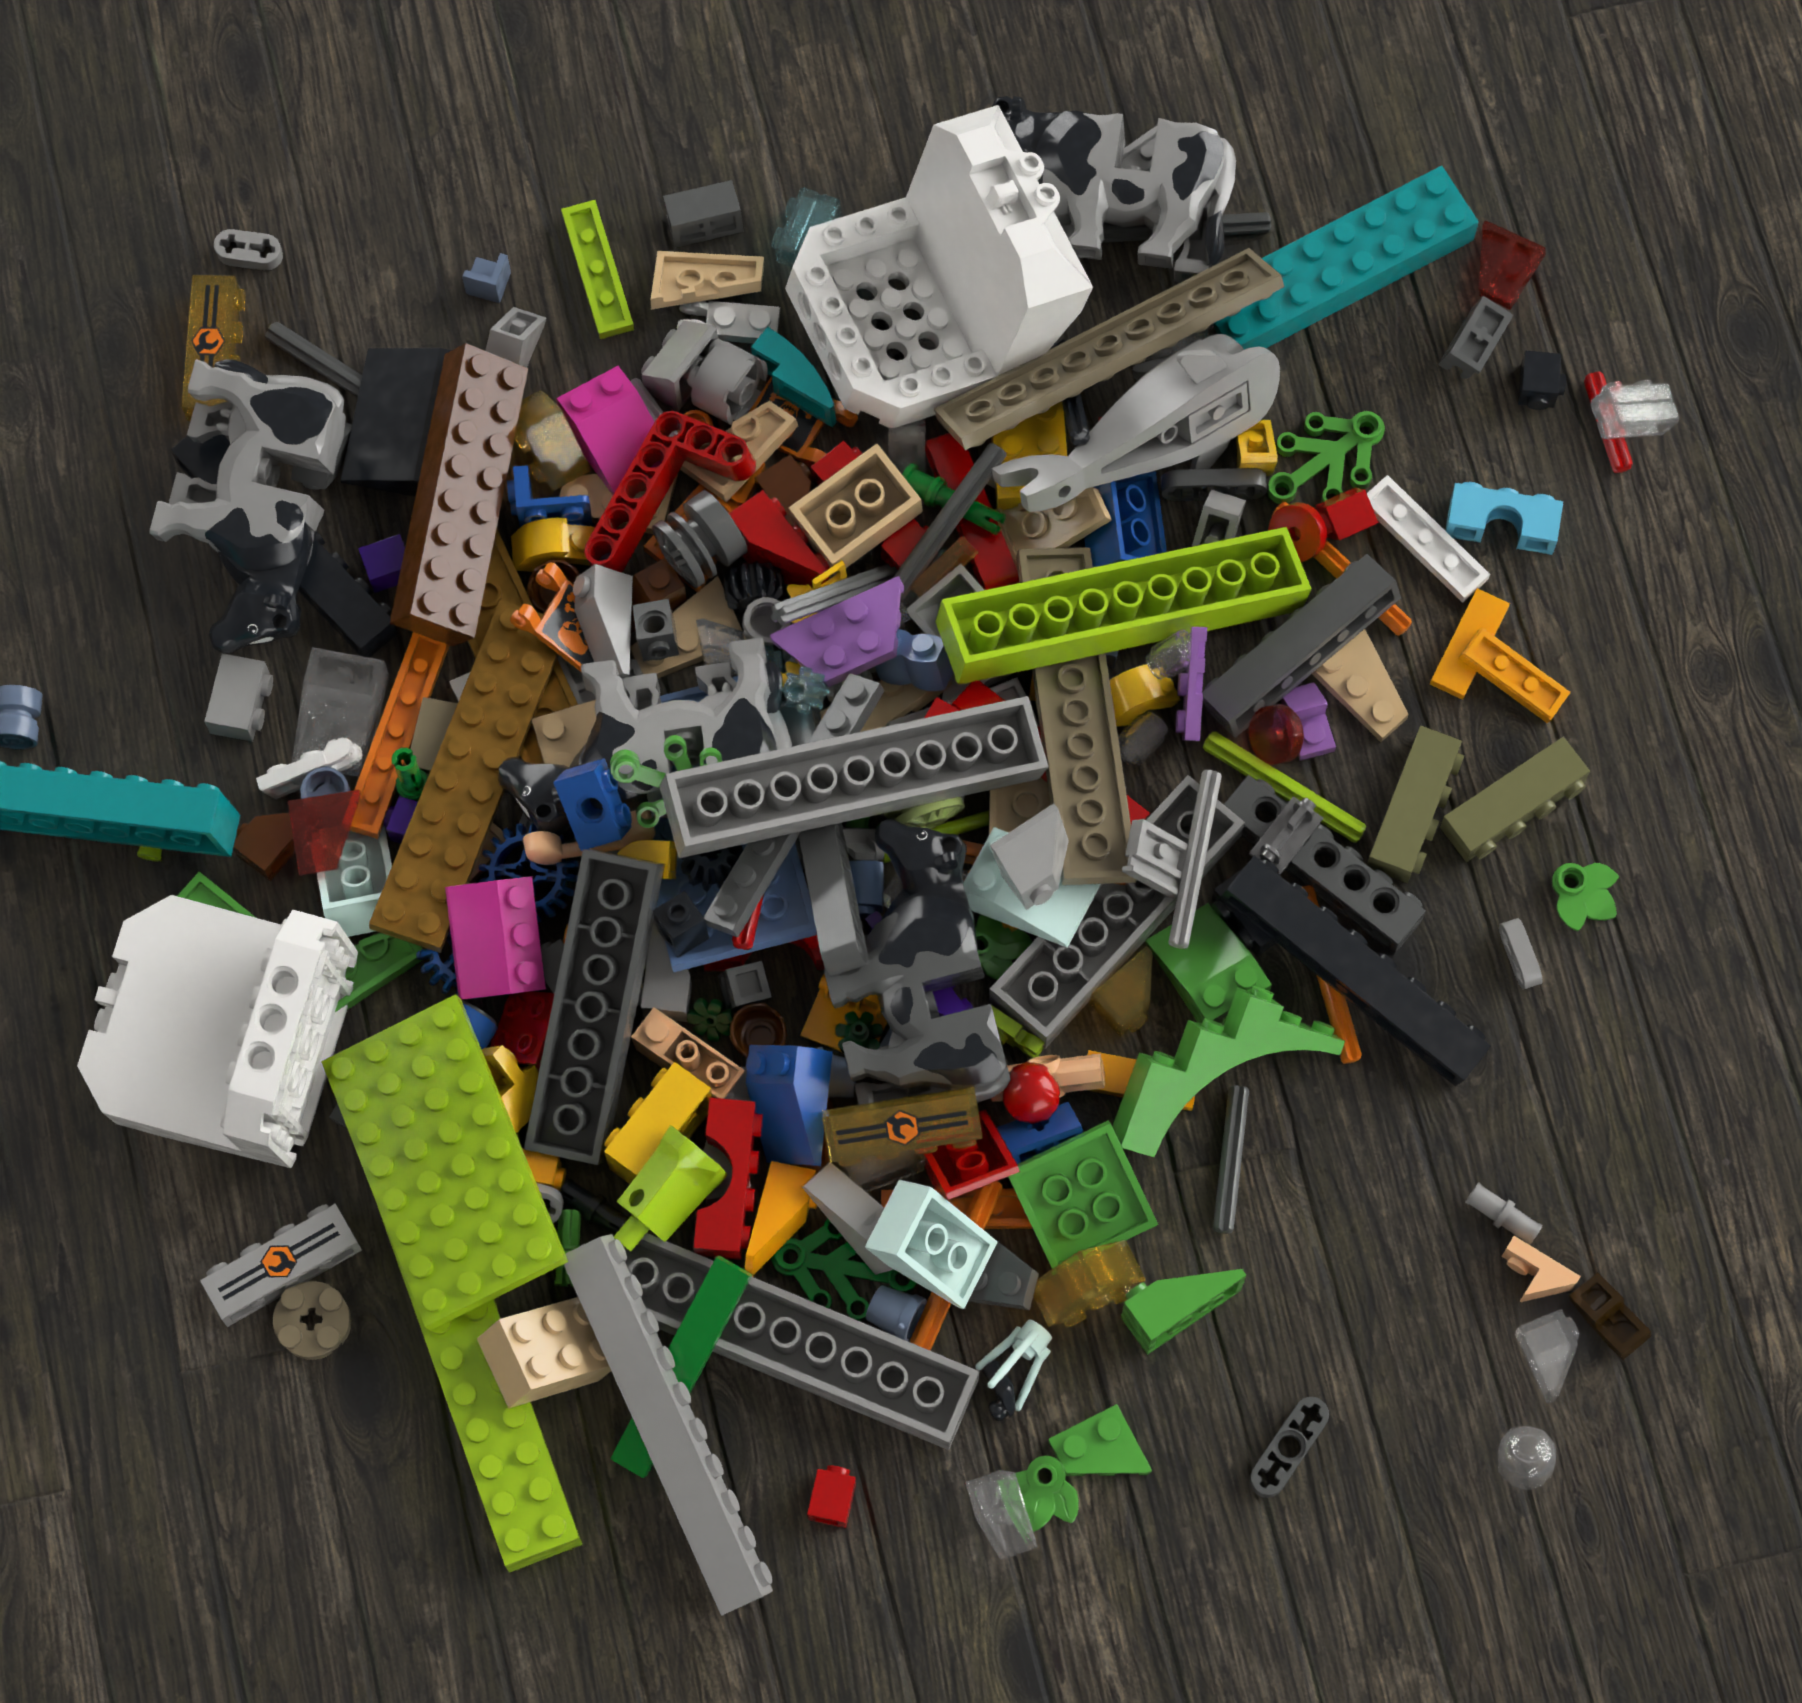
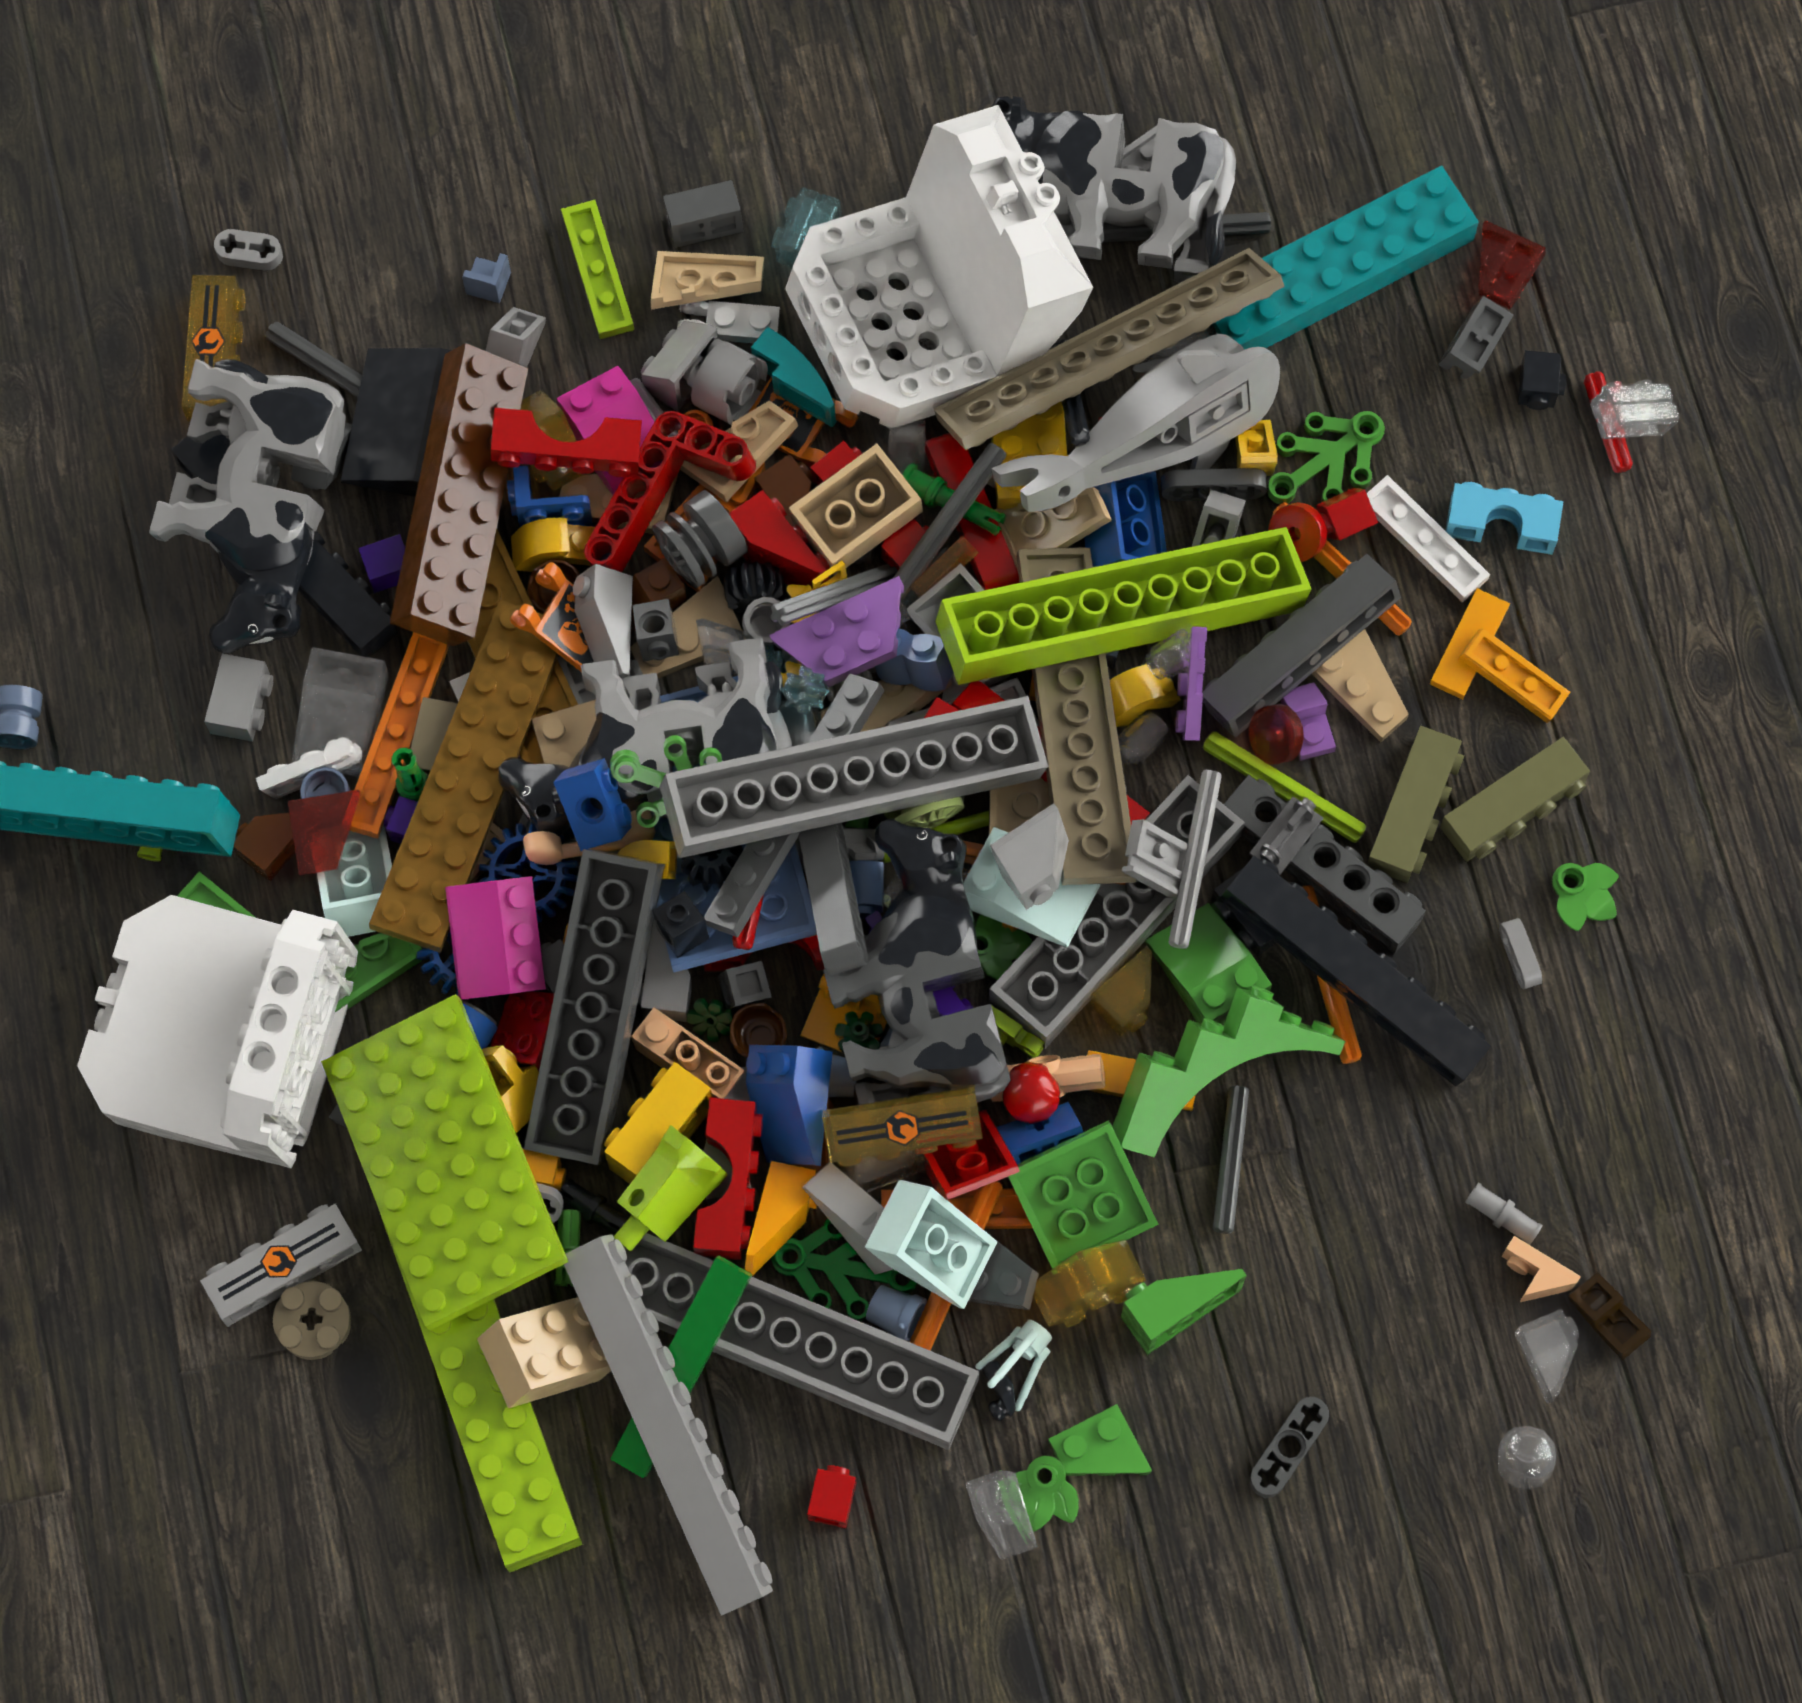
(521, 441): none -> red arch

